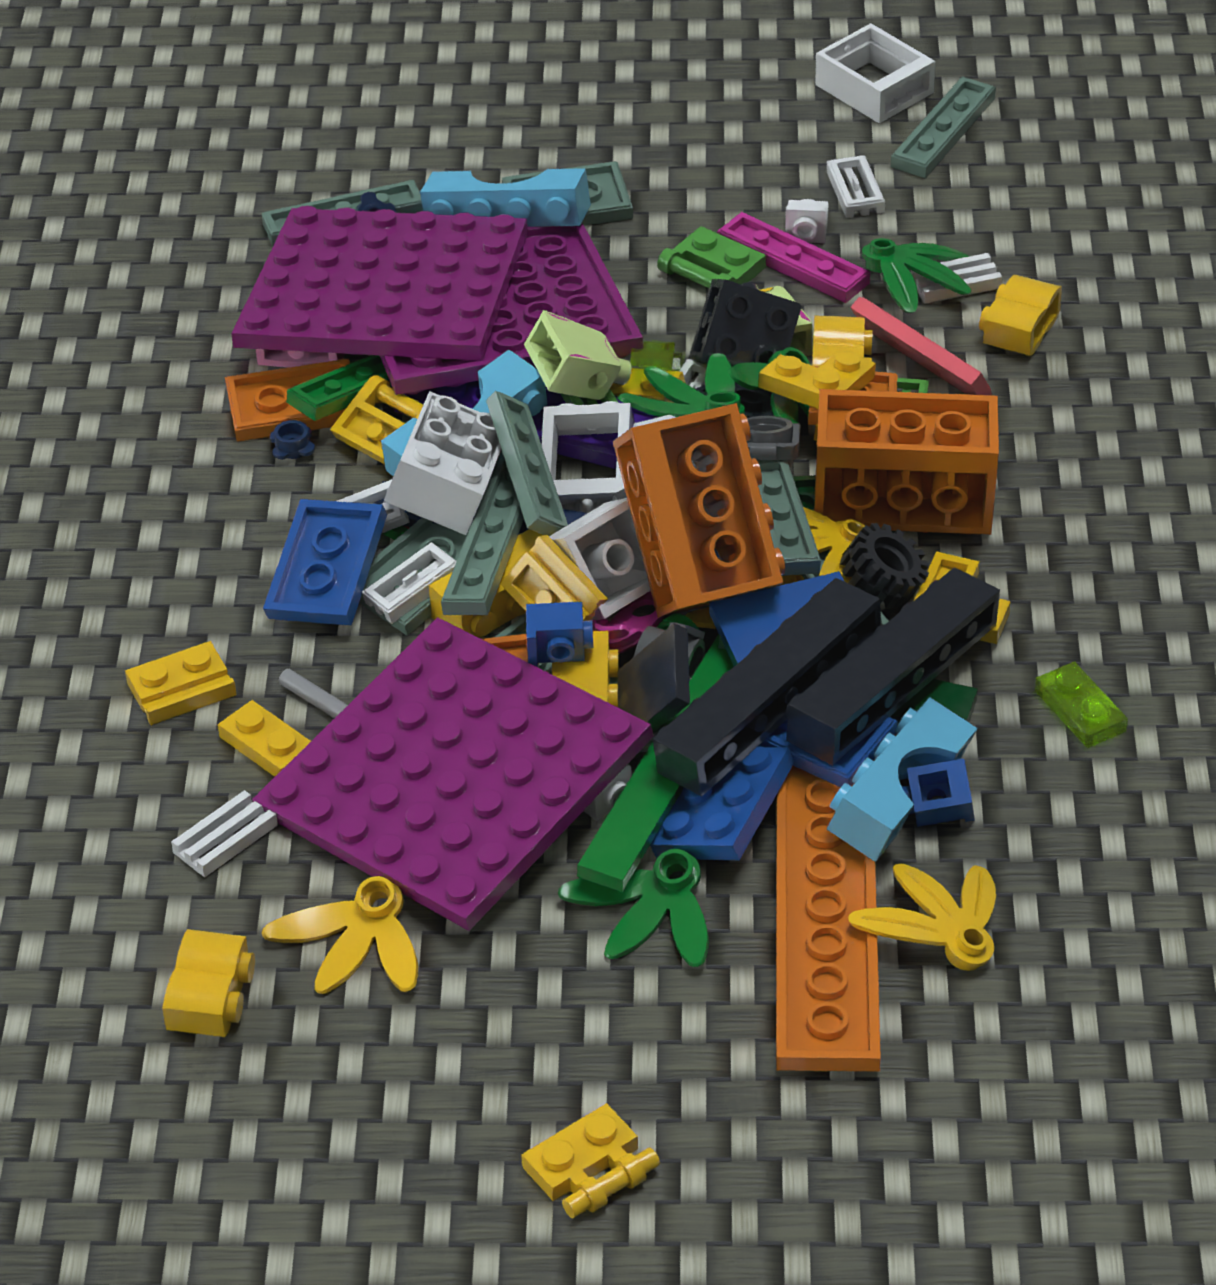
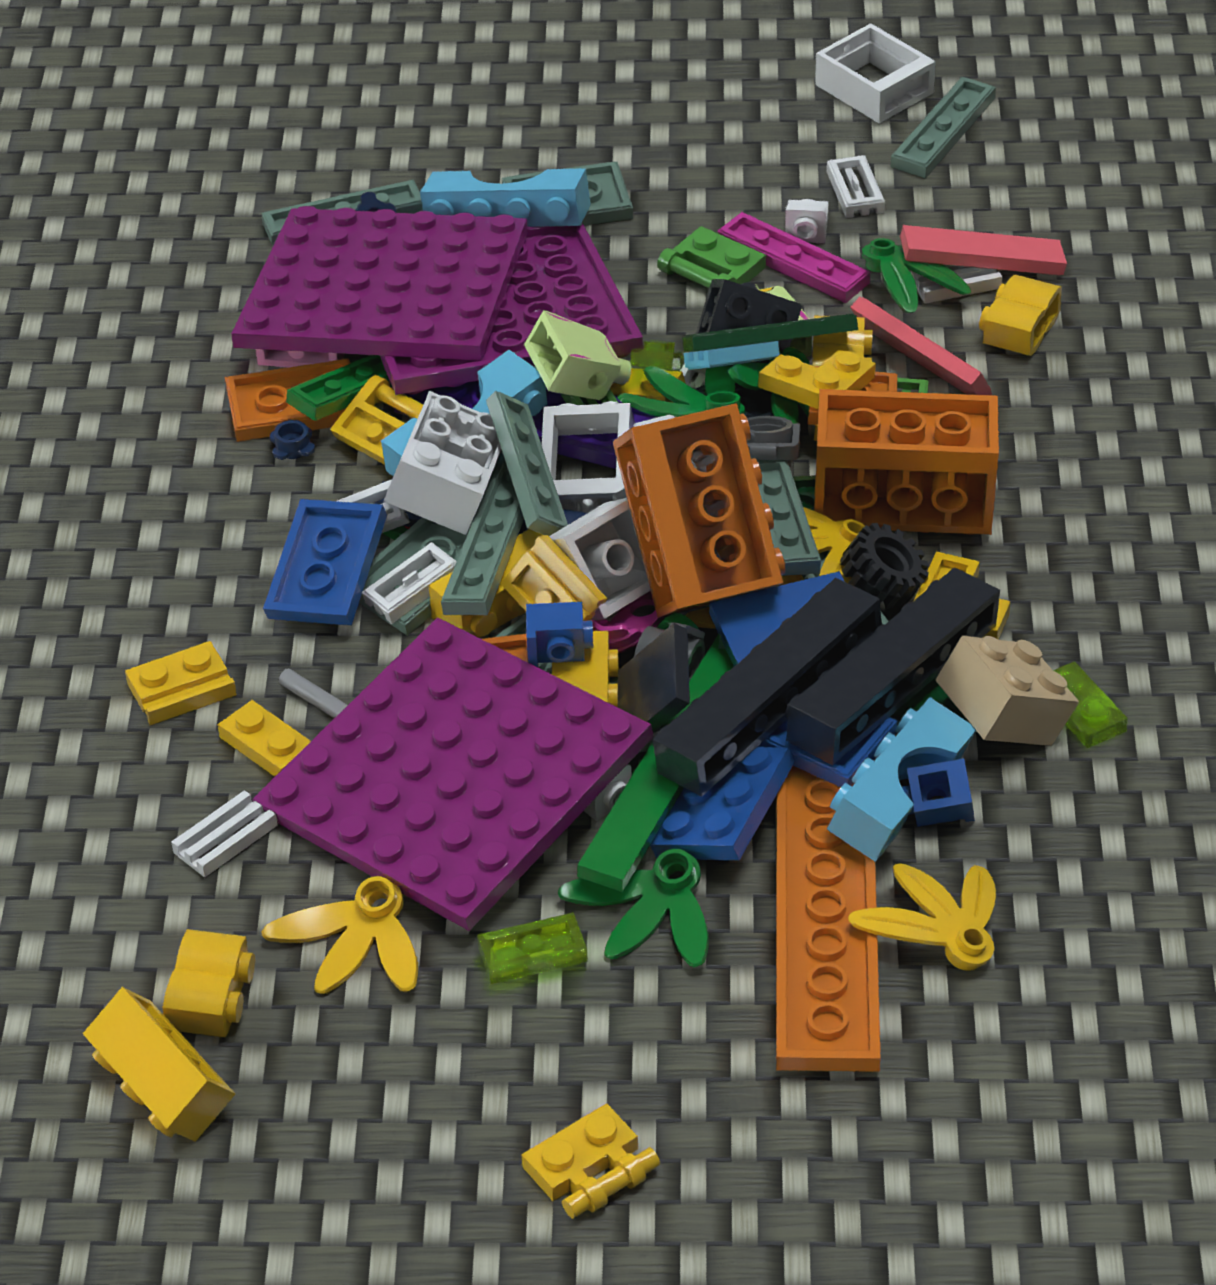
(157, 1066): none -> yellow brick
(532, 948): none -> clear neon green plate
(731, 355): none -> medium azure tile
(770, 332): none -> dark green tile
(983, 250): none -> coral tile
(1007, 690): none -> tan brick

